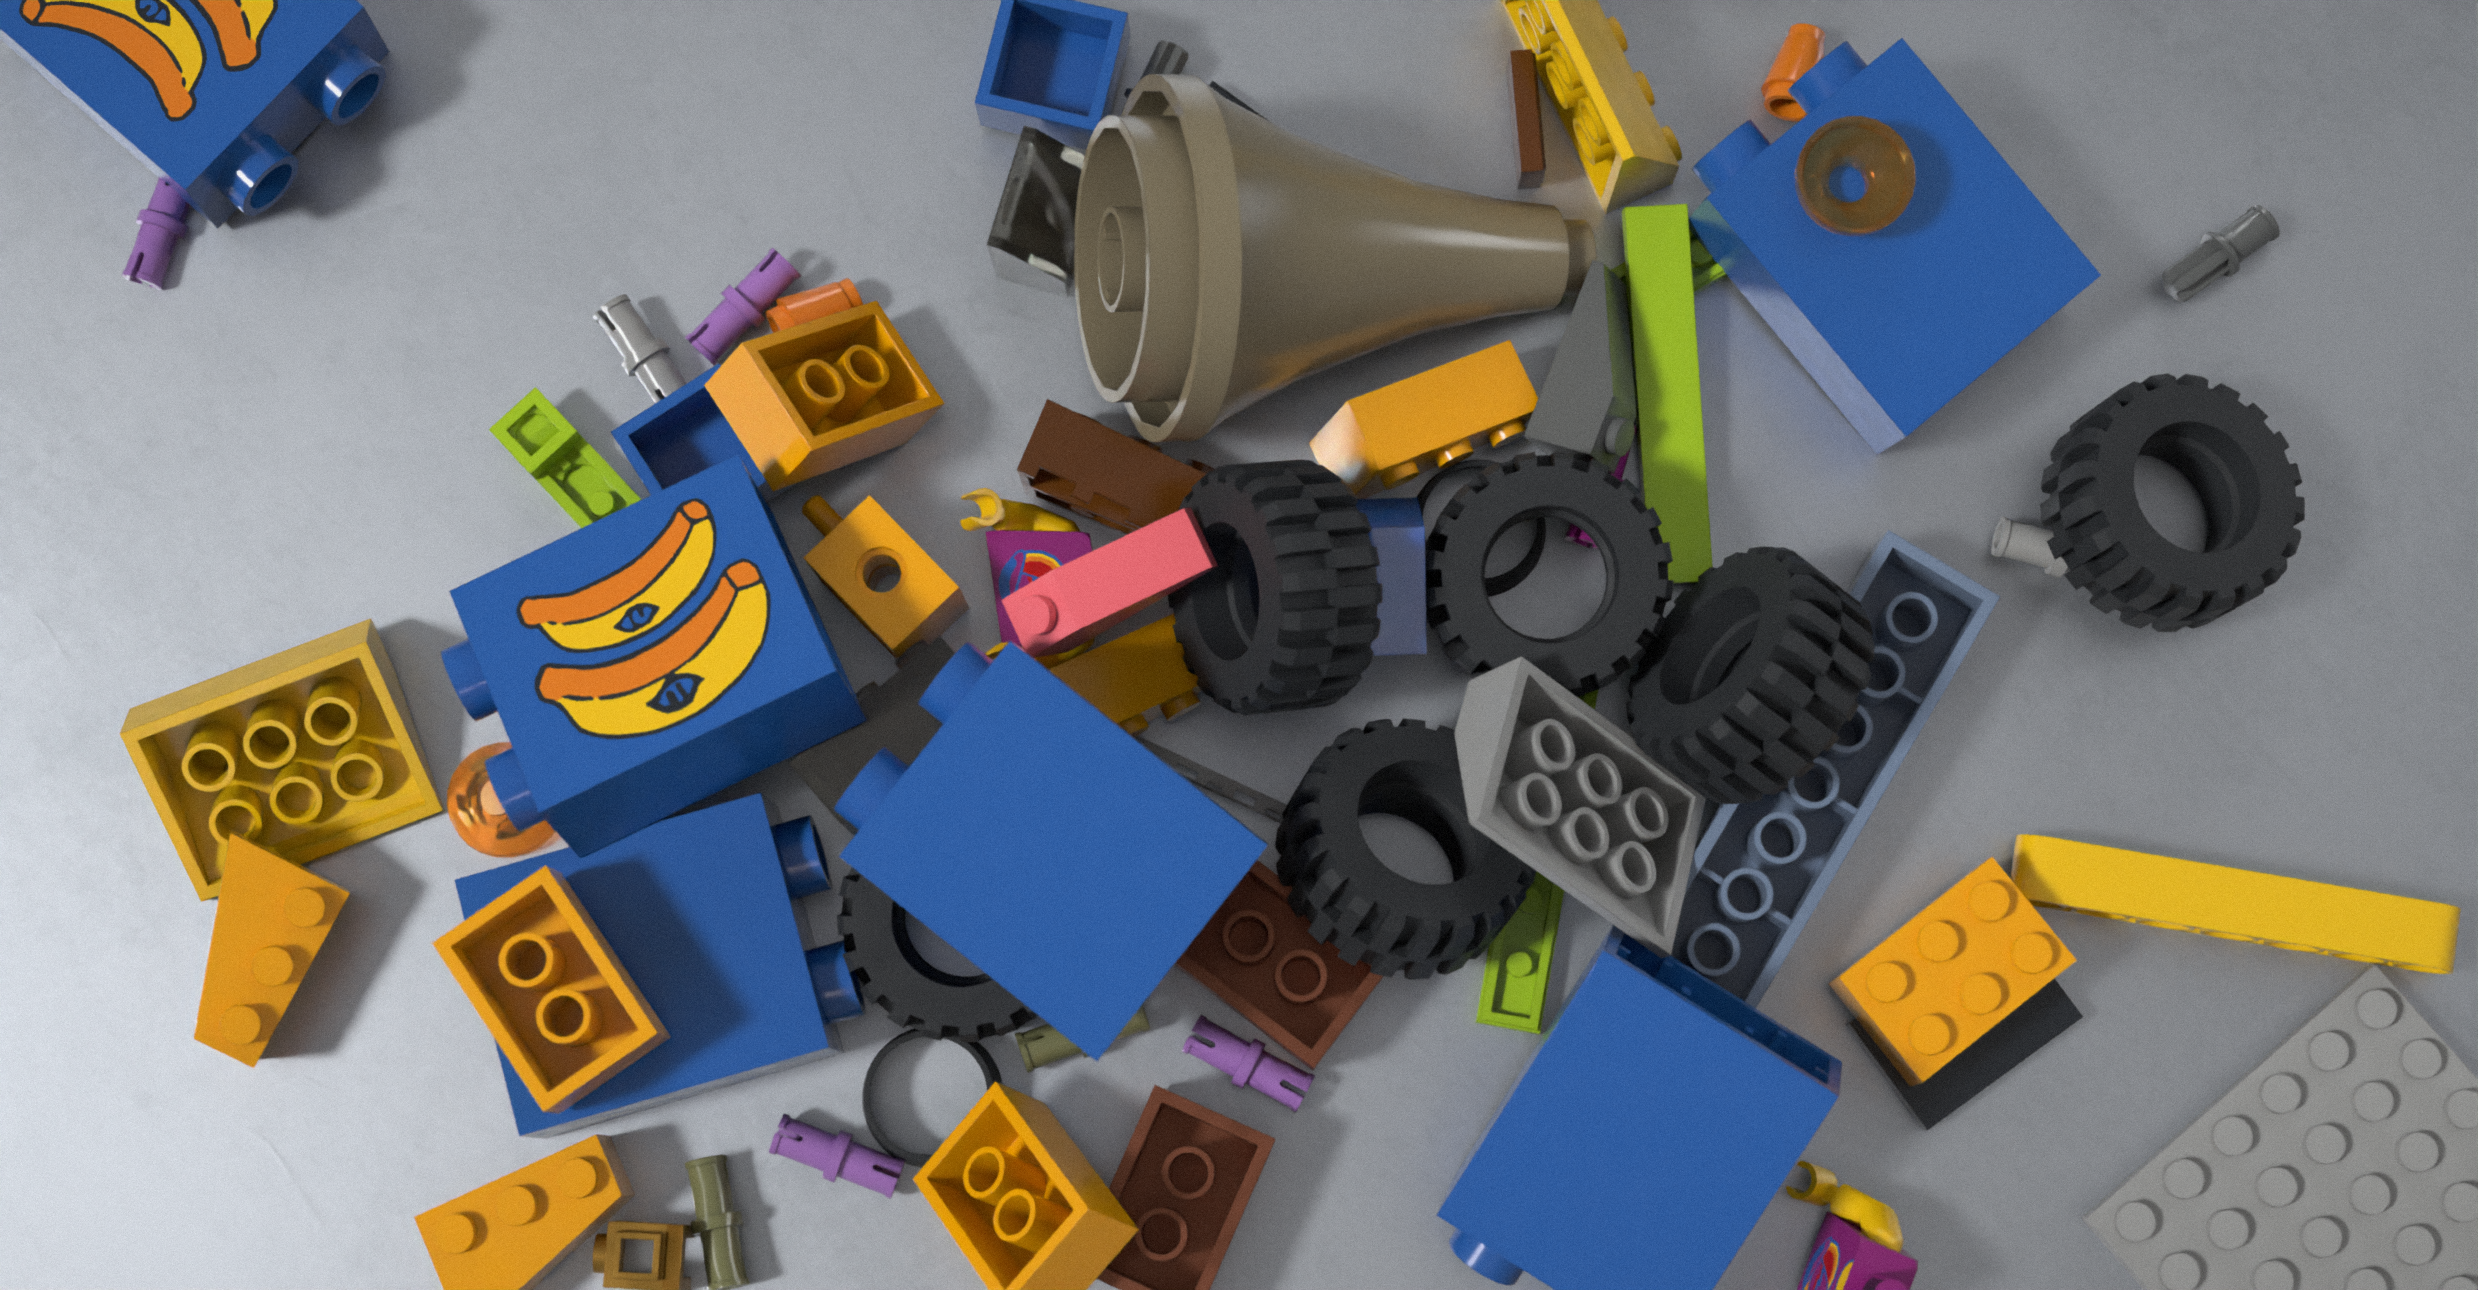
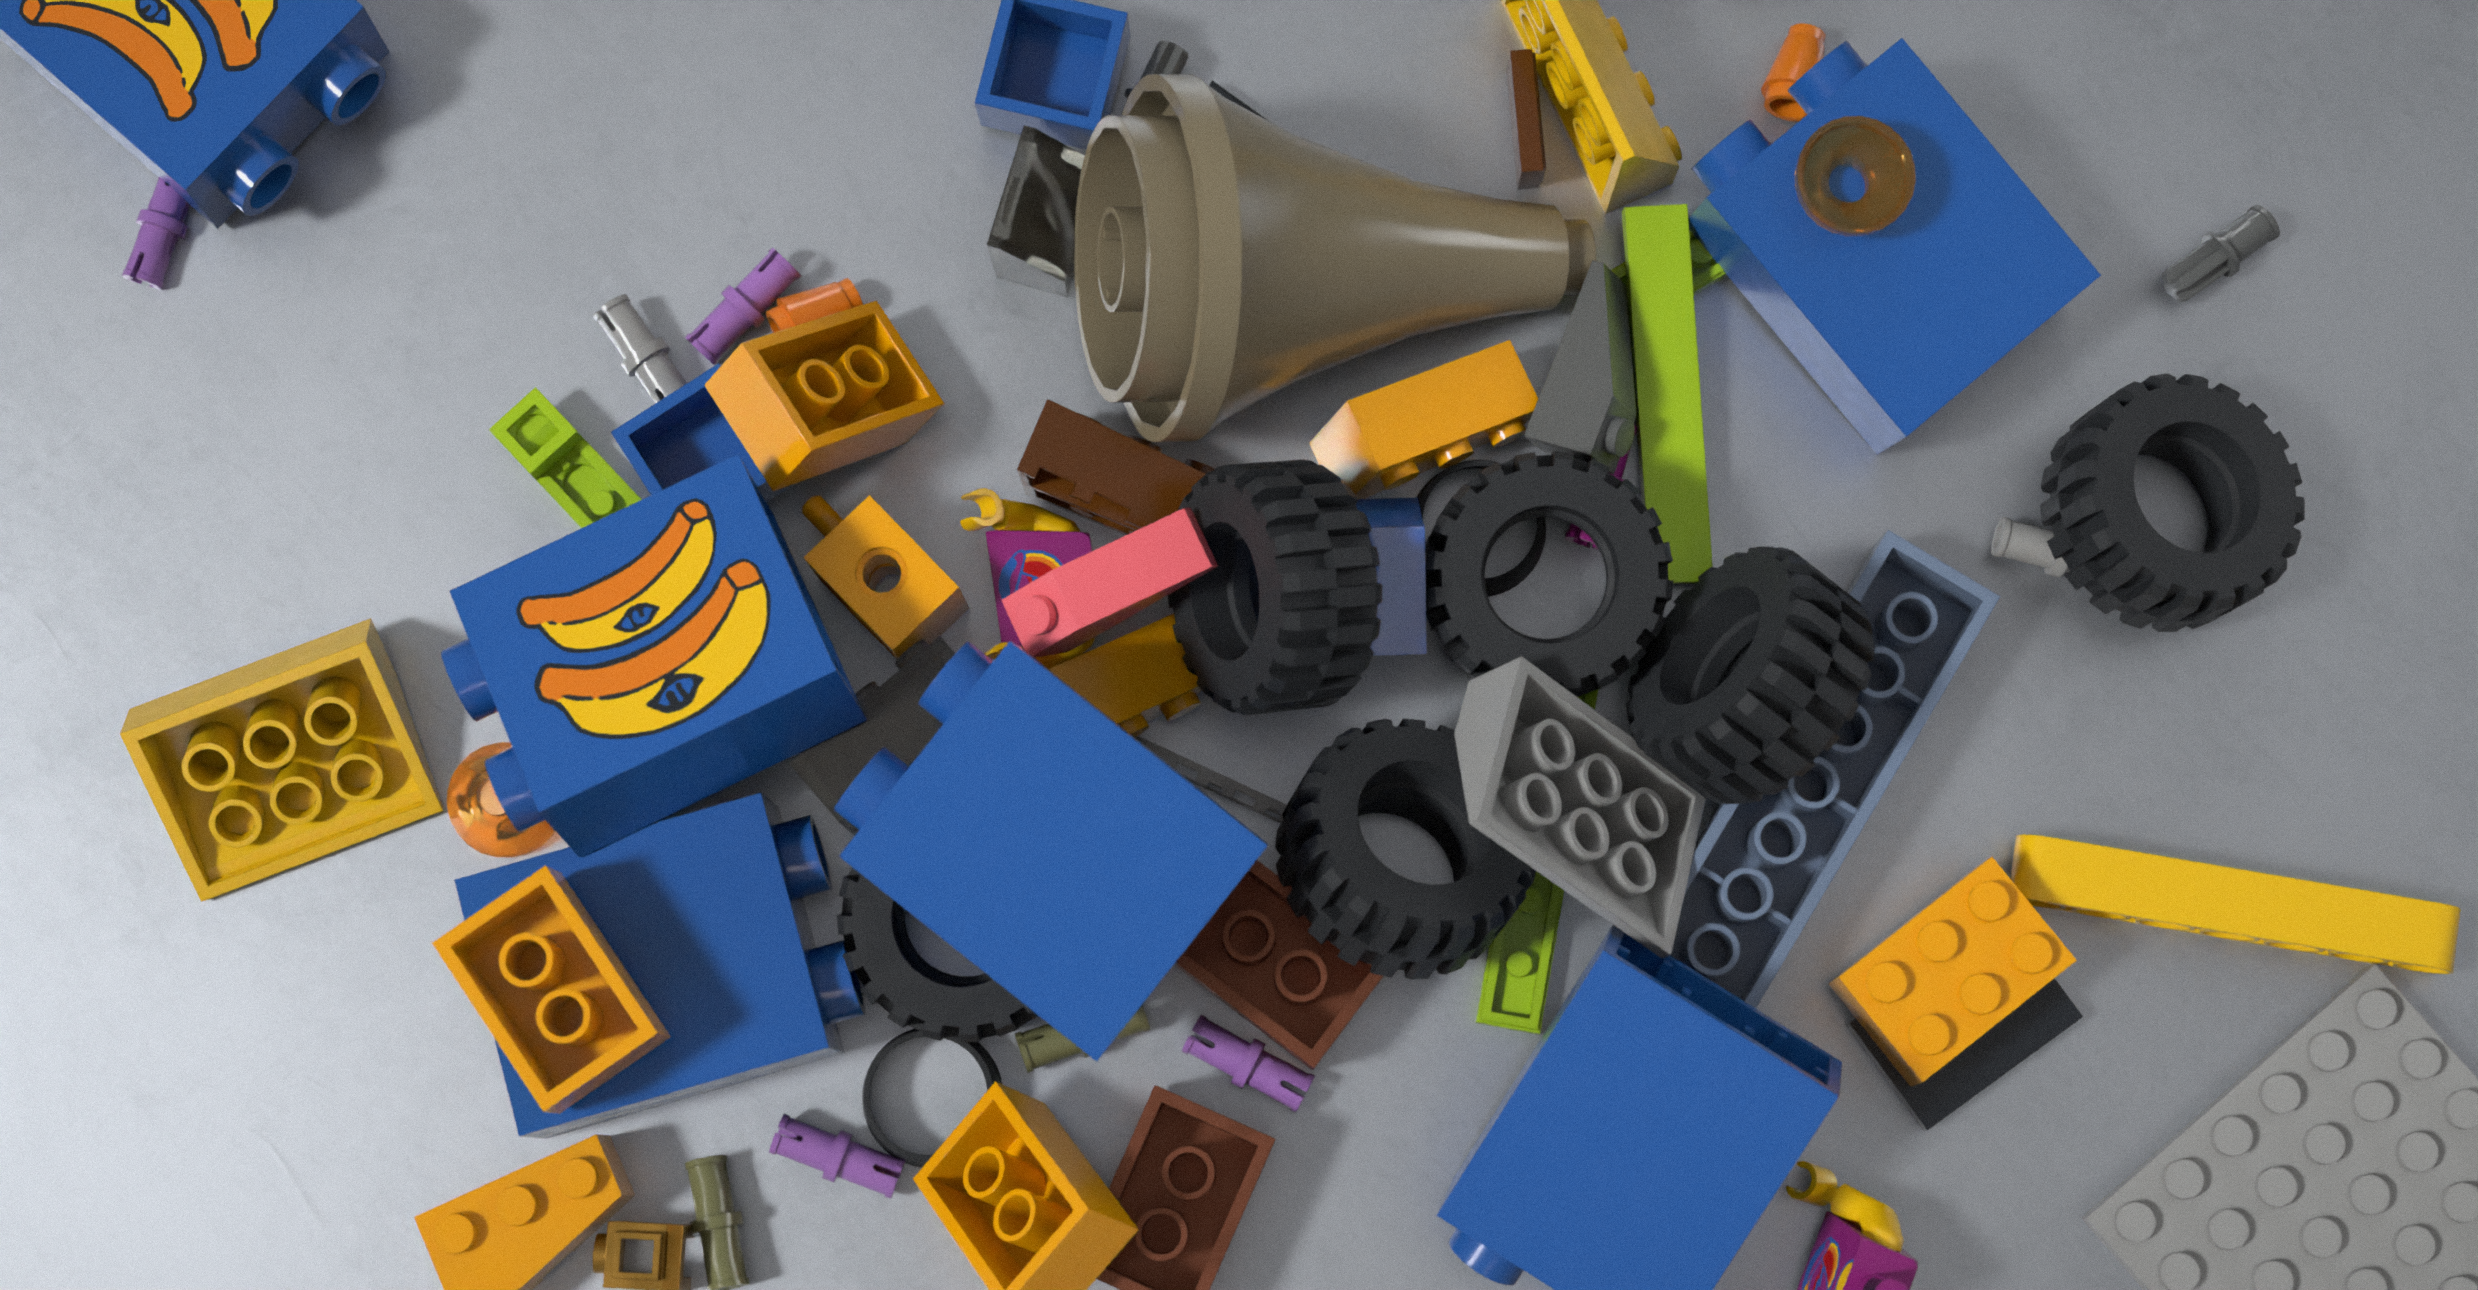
(260, 946): light orange wedge -> none

